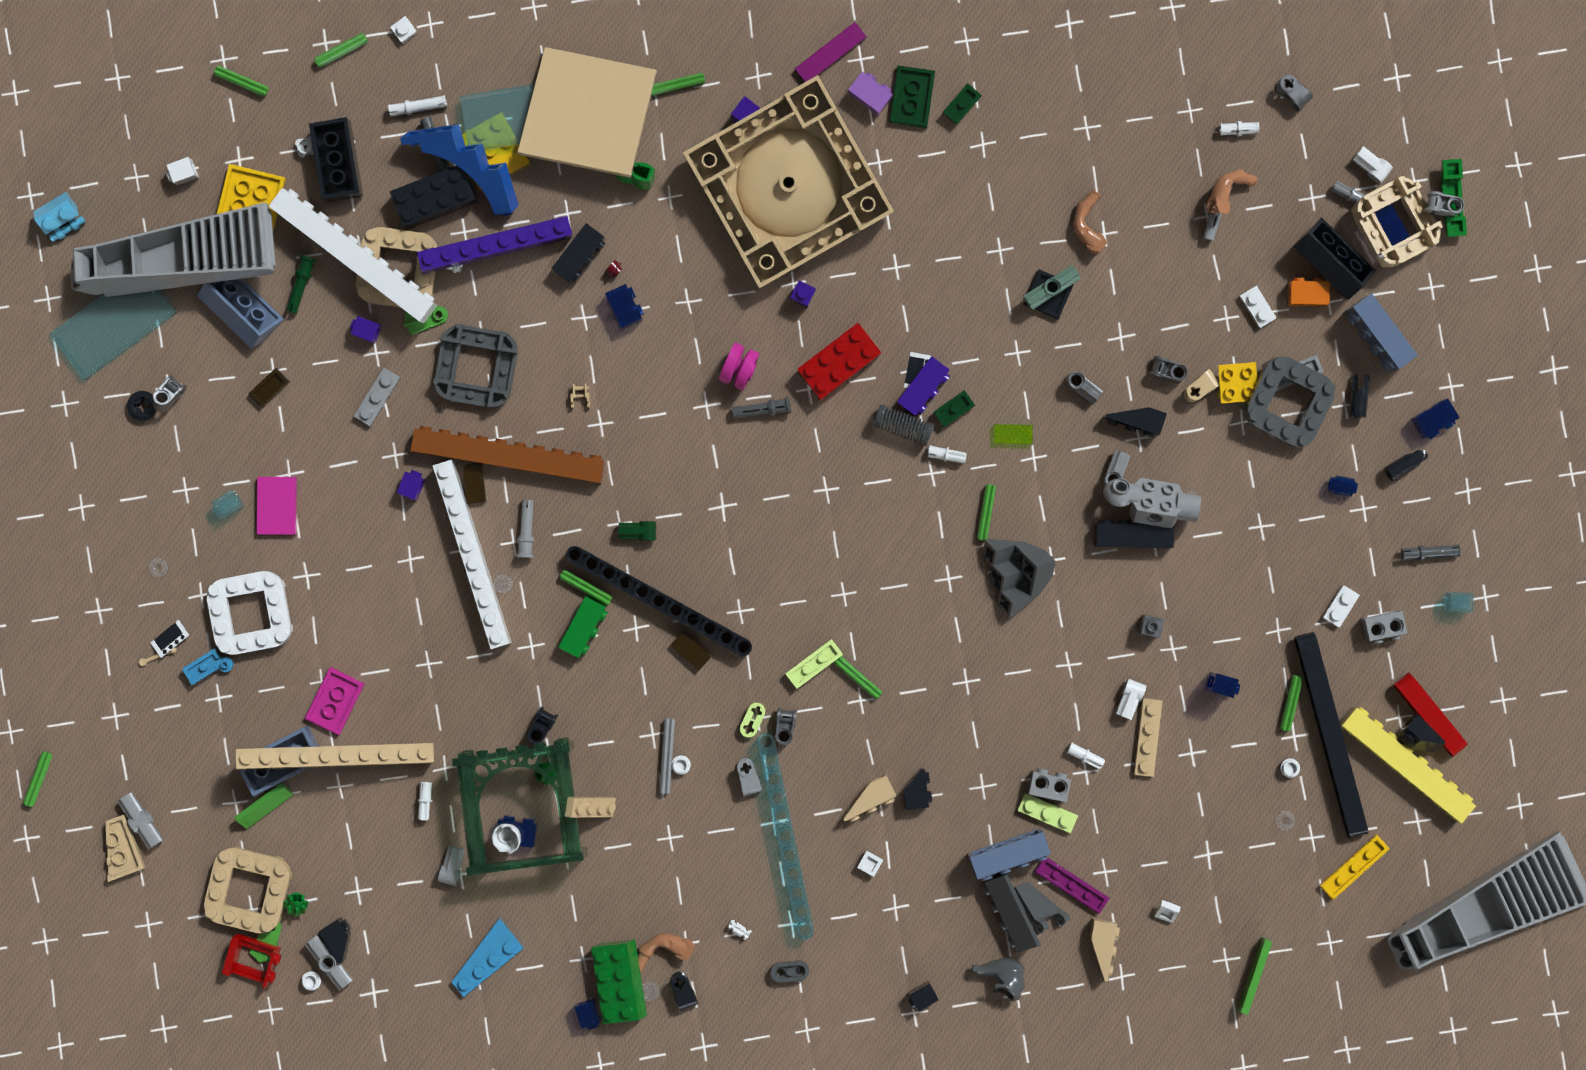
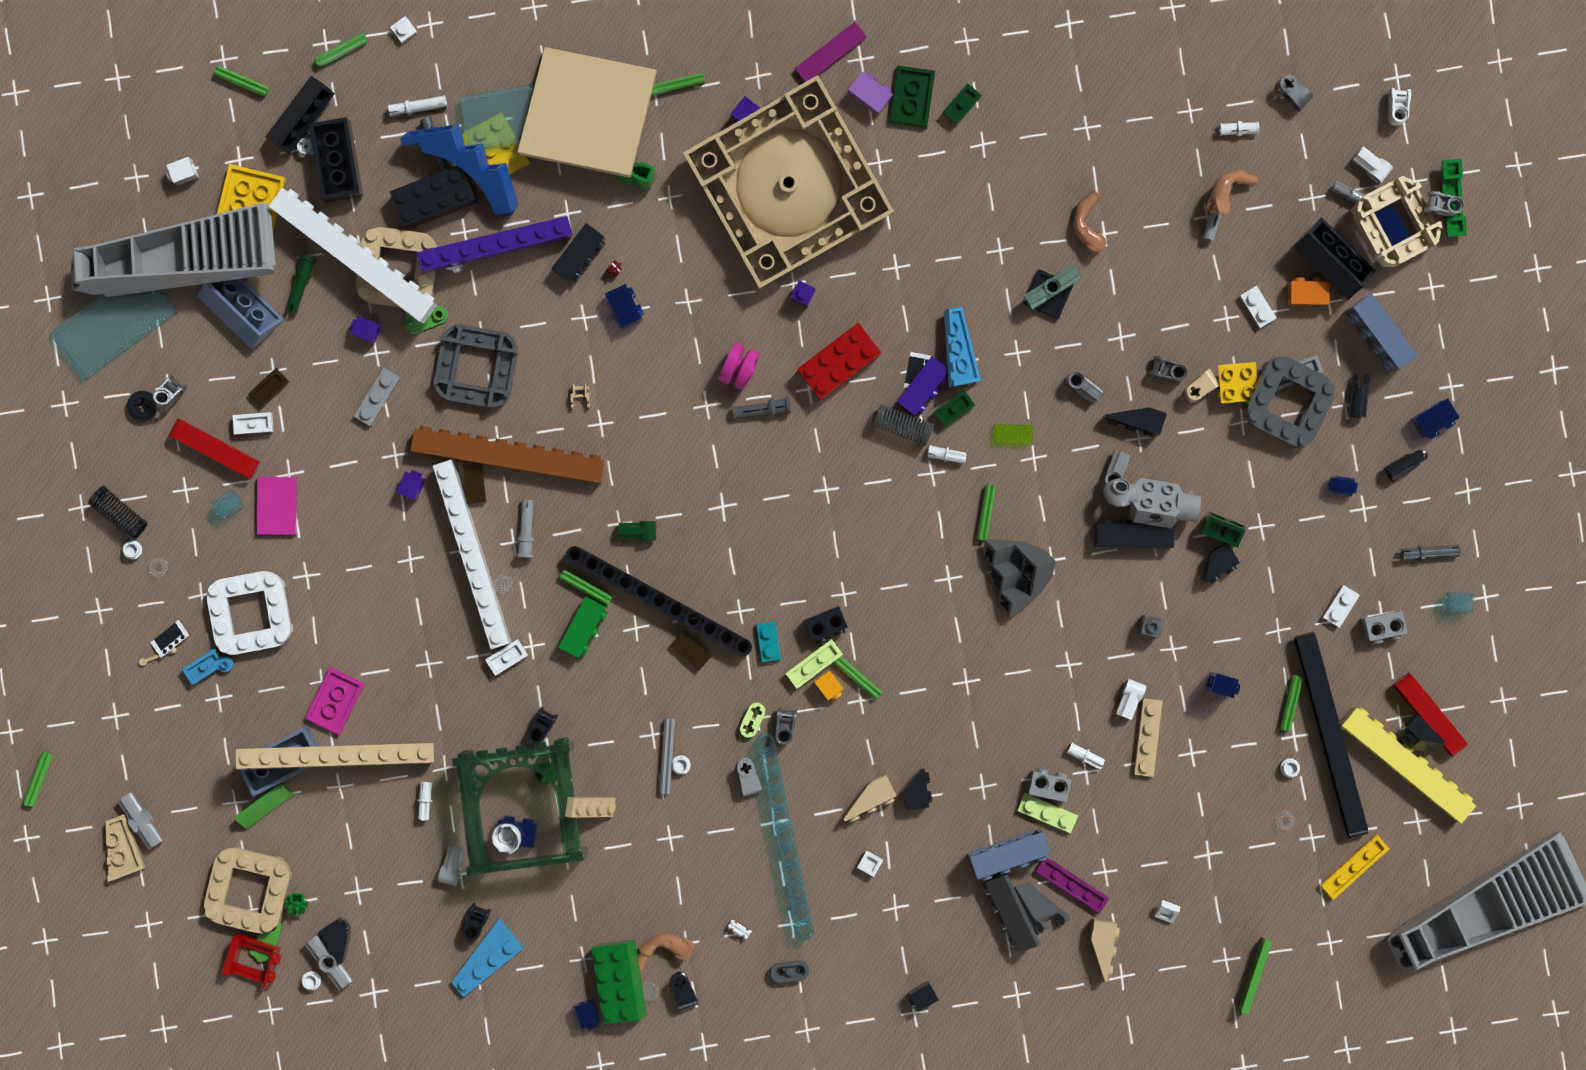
(57, 213): medium azure brick -> none
(97, 499): none -> black piece
(132, 549): none -> white plate
(214, 448): none -> red beam
(253, 423): none -> white plate
(299, 113): none -> black brick
(476, 921): none -> black piece
(506, 657): none -> white plate
(768, 641): none -> teal plate
(824, 619): none -> black brick
(829, 686): none -> light orange brick
(960, 353): none -> dark azure wing
(1007, 972): dark grey piece -> none
(1218, 562): none -> black slope
(1223, 529): none -> dark green brick
(1398, 102): none -> white piece

